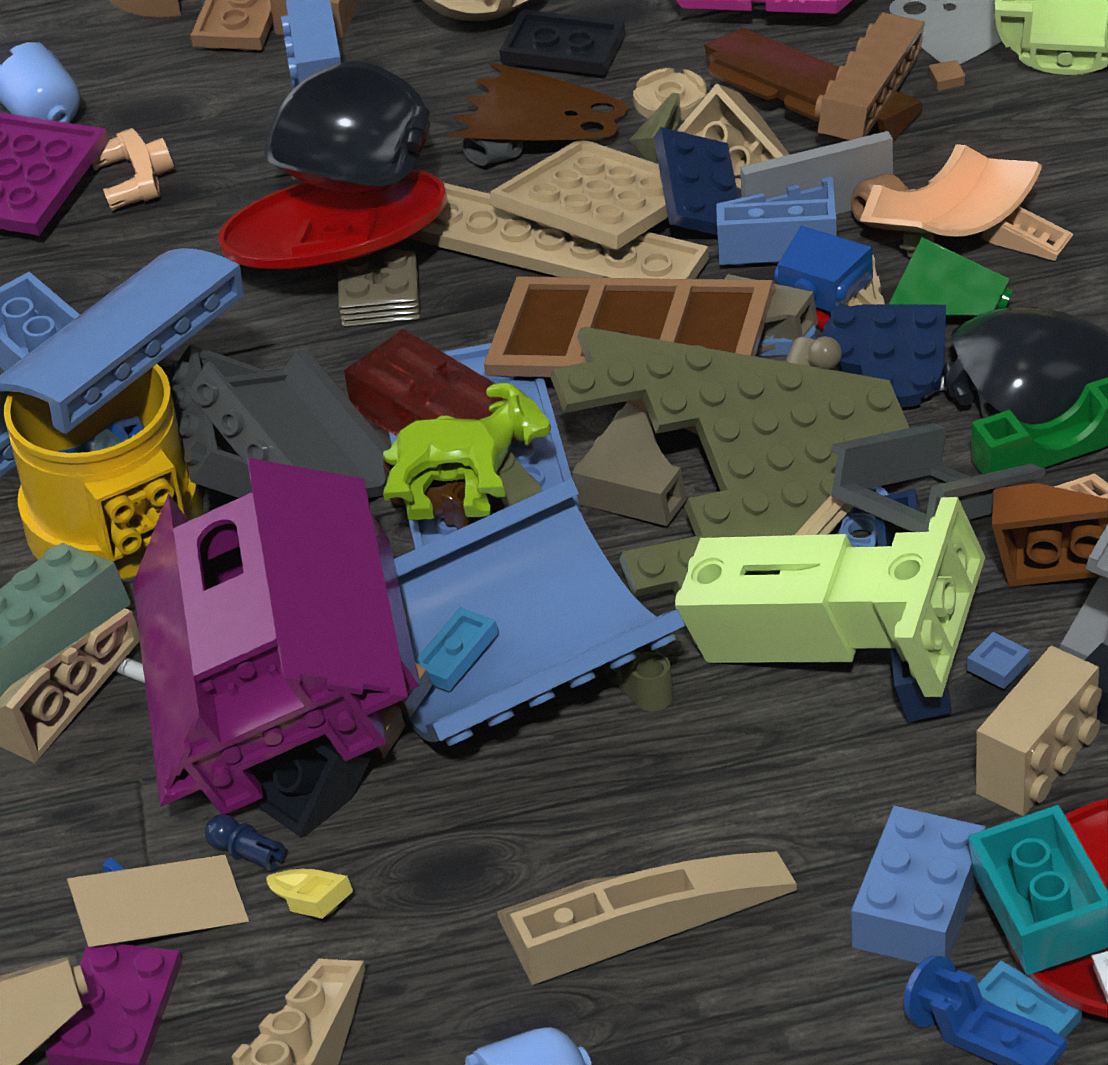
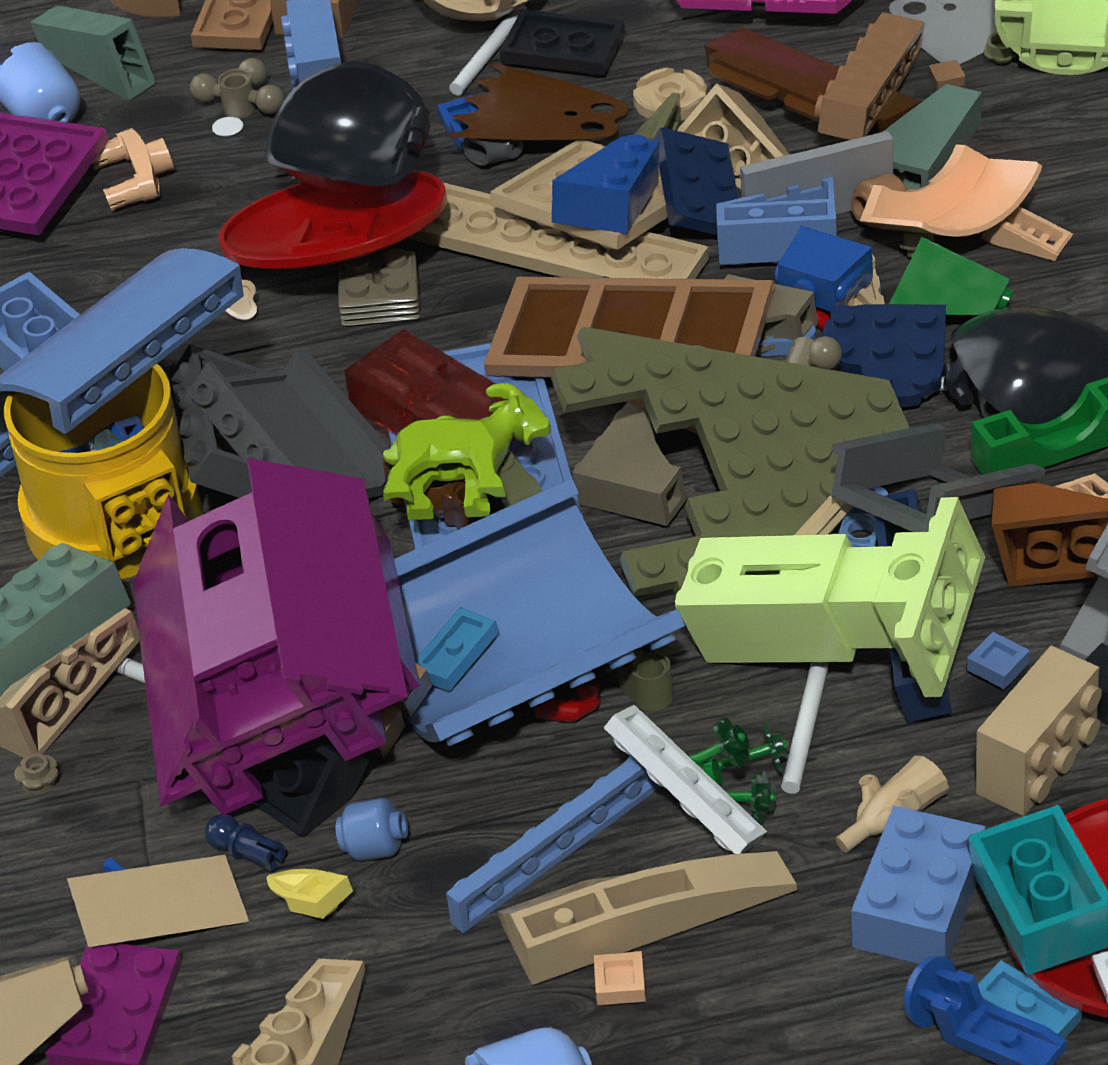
(37, 773): none -> dark tan plate
(96, 47): none -> sand green slope
(227, 126): none -> white sticker
(237, 90): none -> dark tan piece
(245, 308): none -> tan piece
(371, 829): none -> medium blue head
(446, 112): none -> blue slope
(484, 54): none -> white bar
(548, 843): none -> medium blue plate
(572, 709): none -> red arm
(608, 186): none -> blue wedge
(619, 978): none -> light nougat plate
(685, 780): none -> white plate
(734, 746): none -> dark green plant
(804, 727): none -> white bar
(911, 788): none -> tan piece
(930, 131): none -> sand green slope
(997, 51): none -> olive plate

